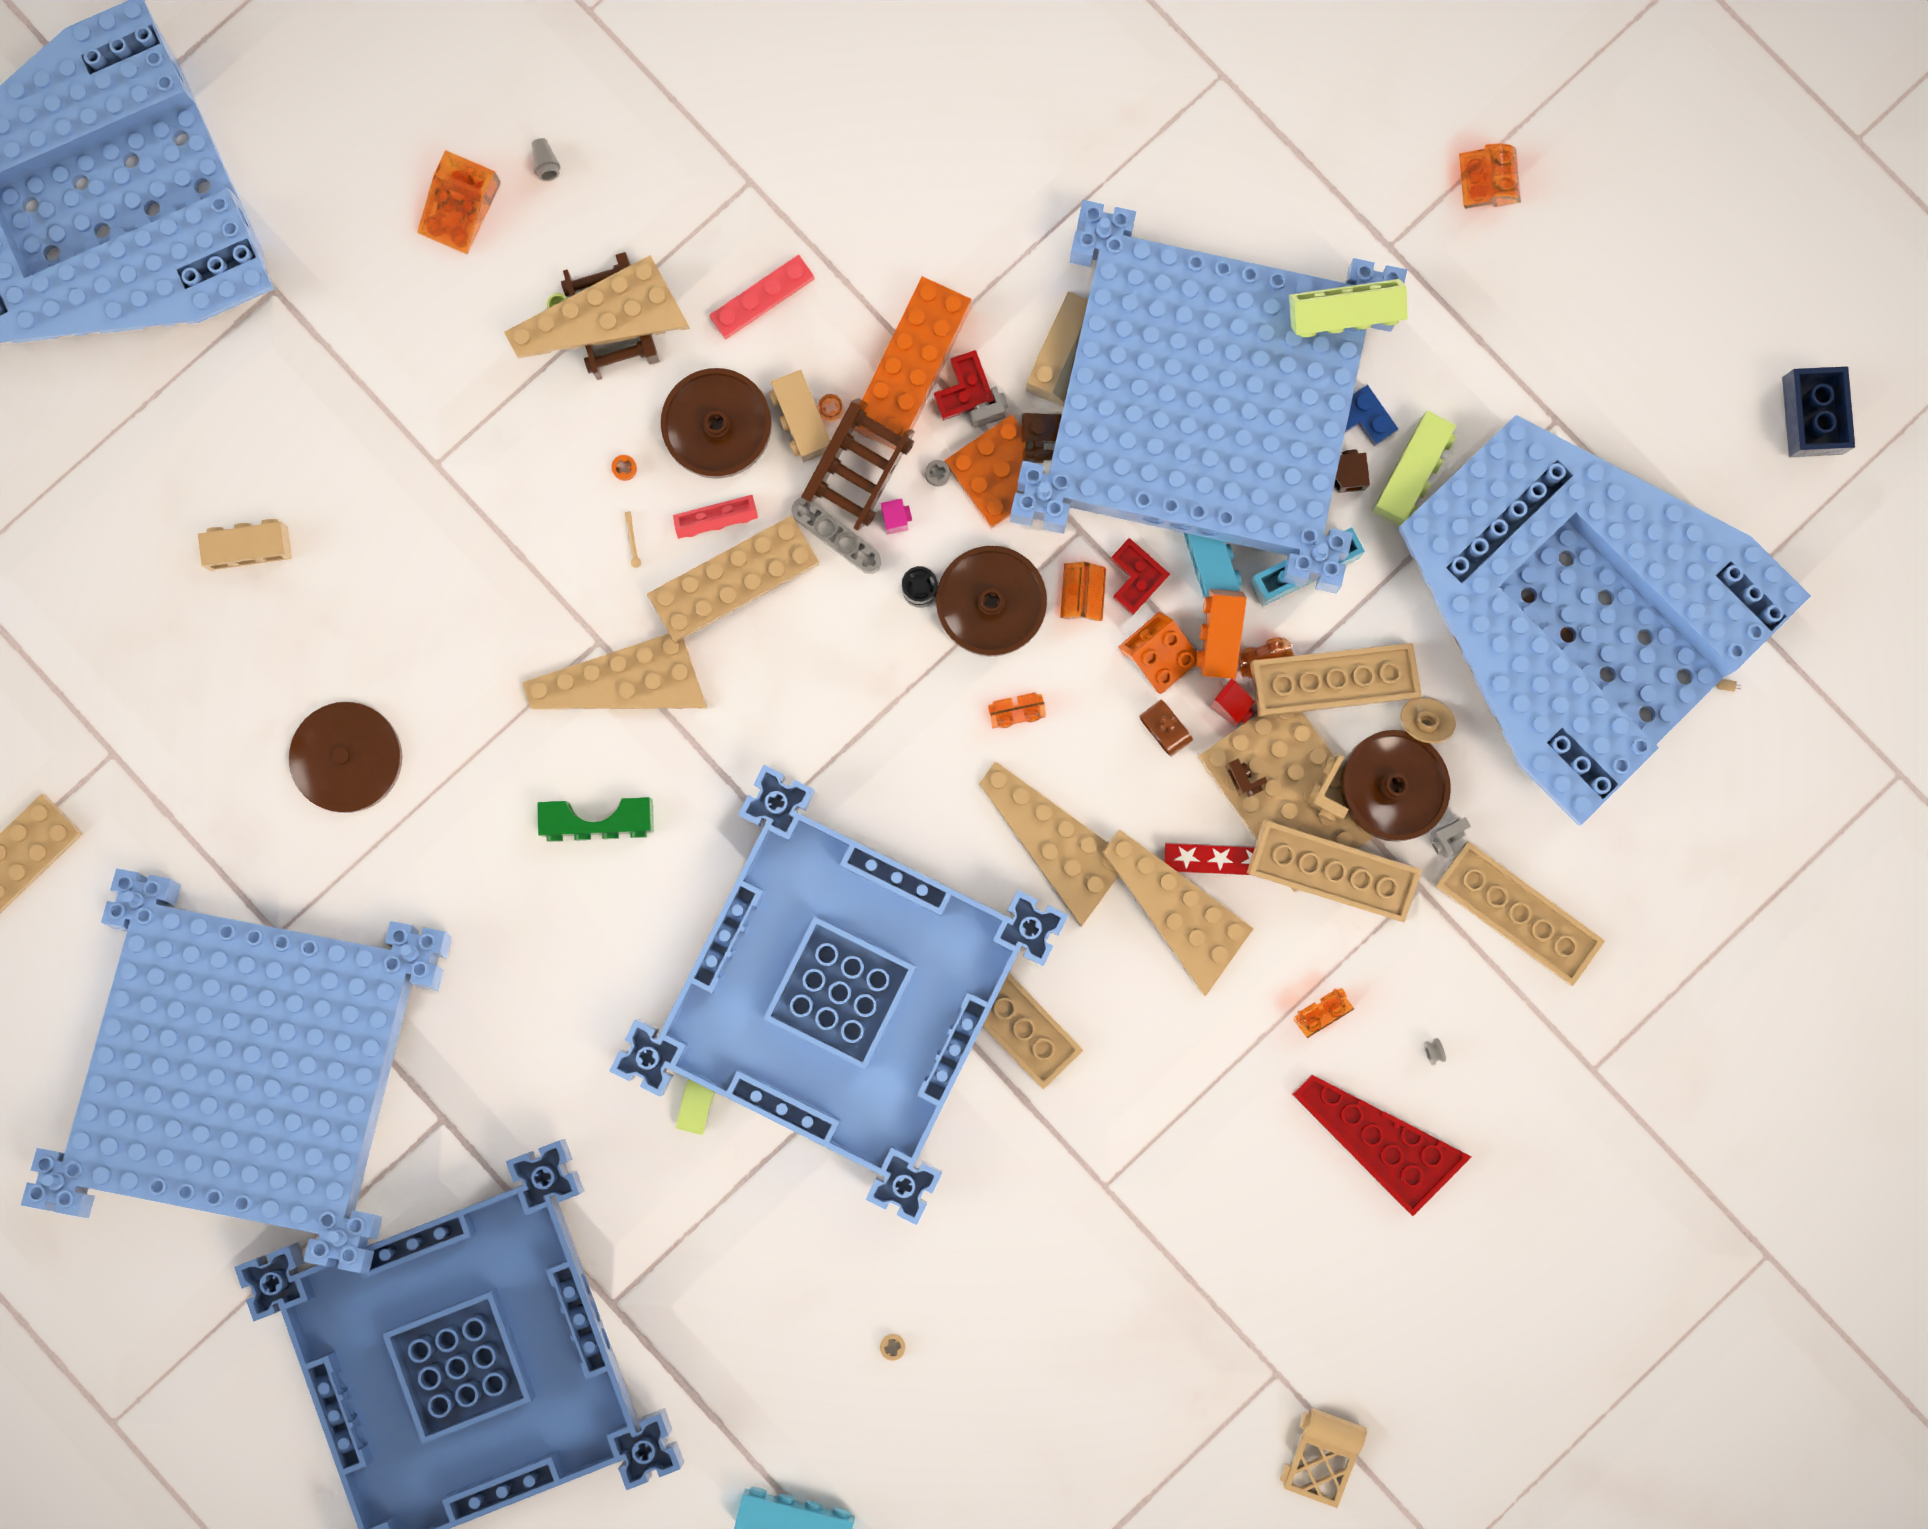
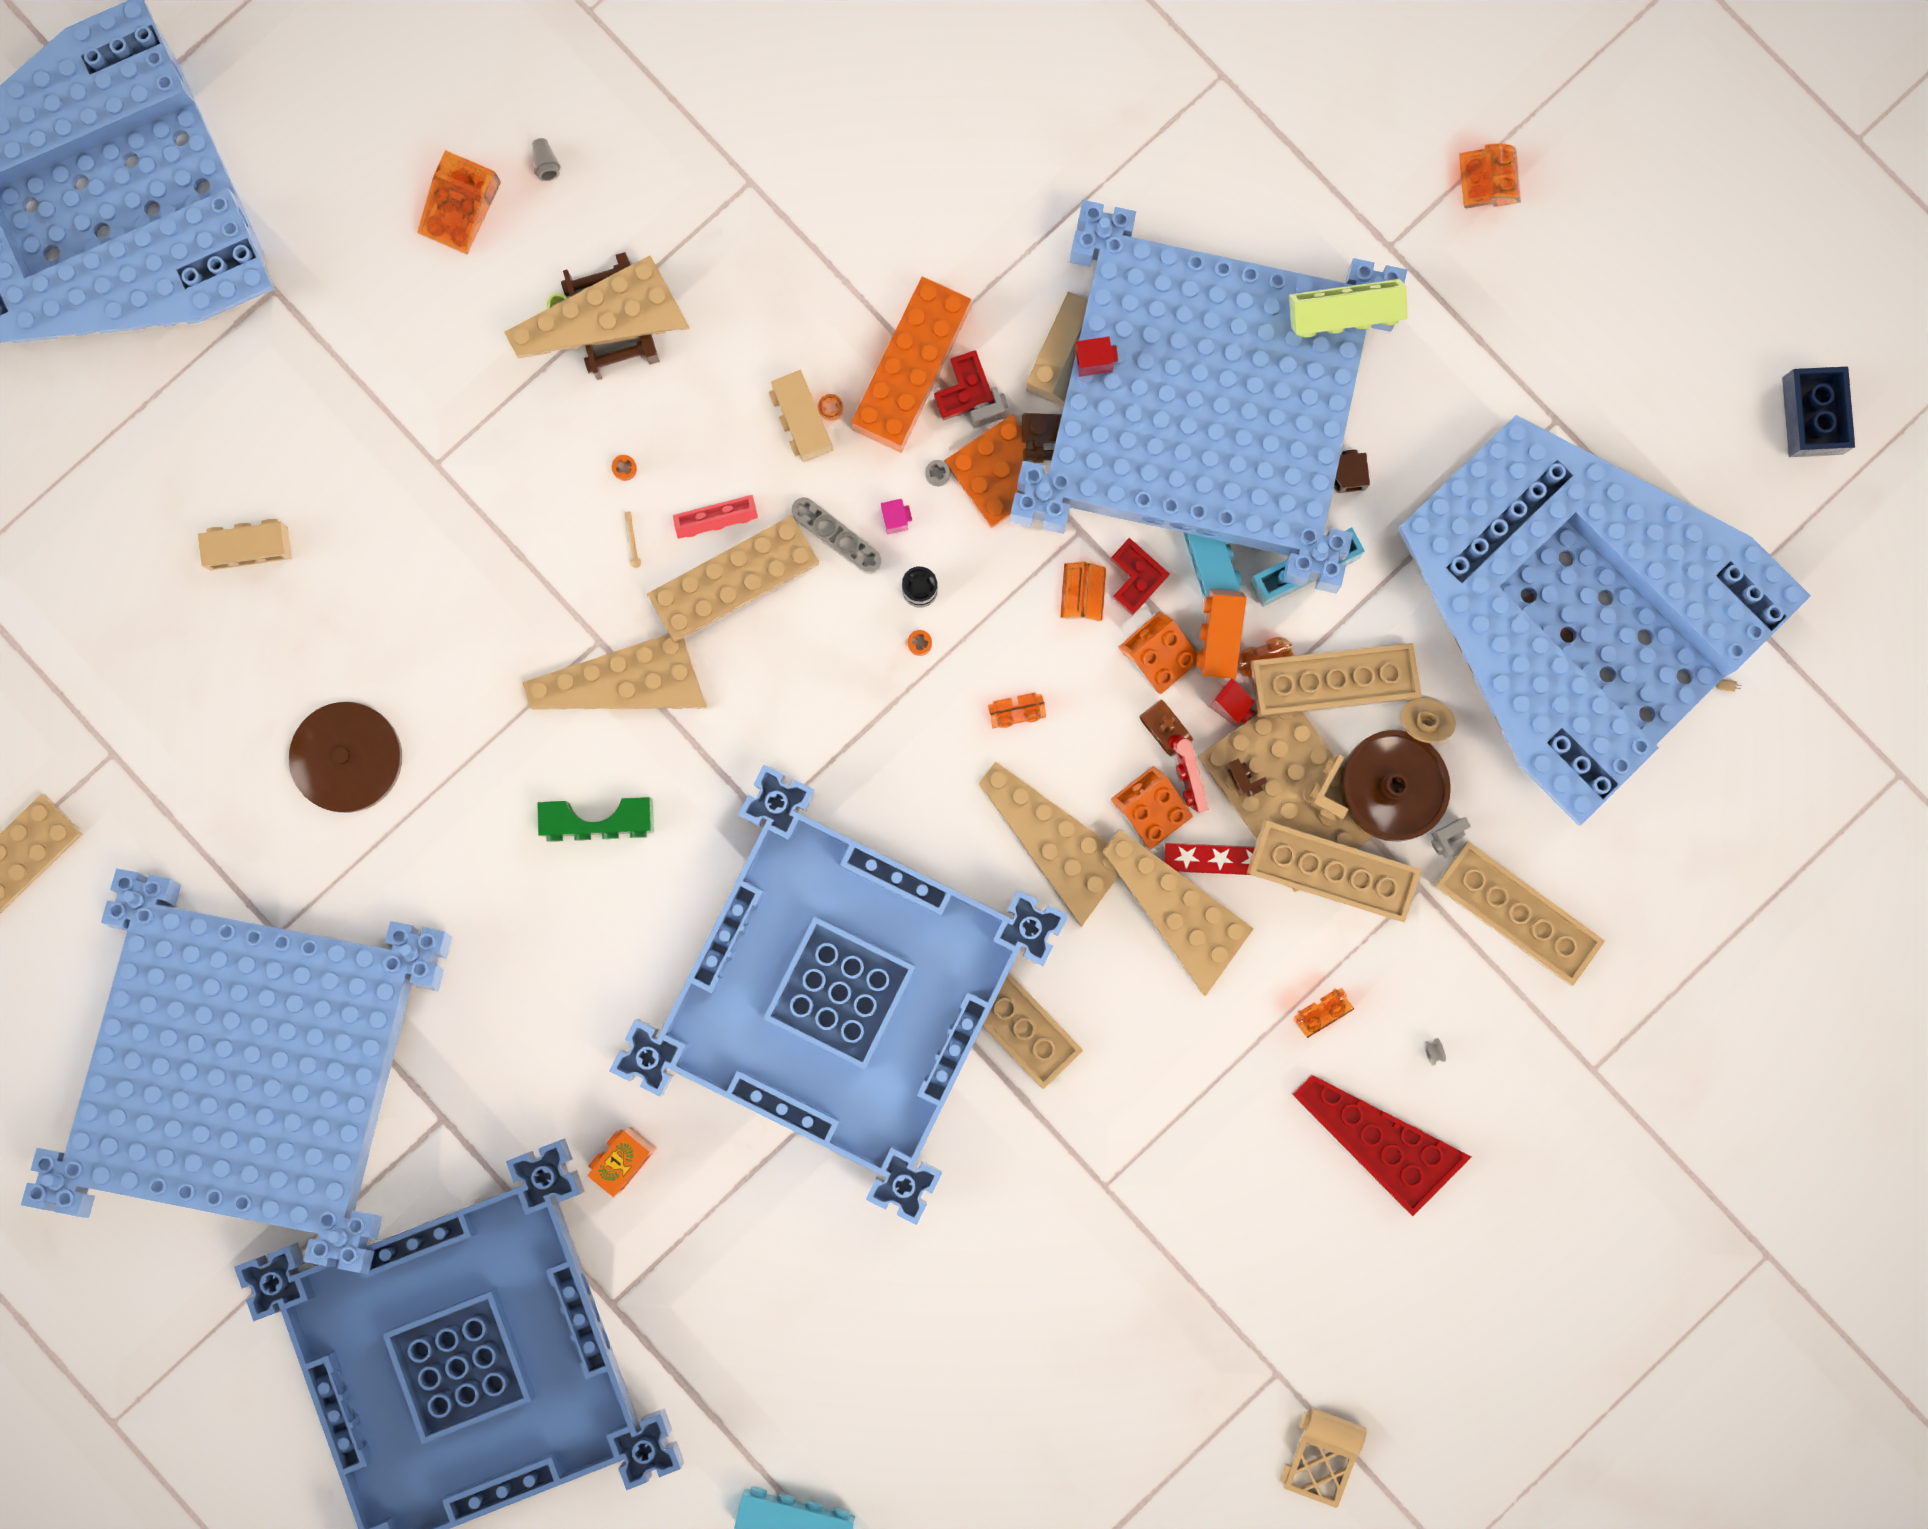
(621, 1162): none -> orange brick
(694, 1108): yellowish green slope -> none
(716, 423): reddish brown dish -> none
(762, 297): coral plate -> none
(832, 464): reddish brown fence -> none
(900, 1351): tan bush -> none
(912, 647): none -> orange bush
(991, 601): reddish brown dish -> none
(1095, 356): none -> red brick
(1152, 807): none -> orange bracket
(1189, 773): none -> plate
(1370, 415): blue plate -> none
(1414, 468): yellowish green brick -> none

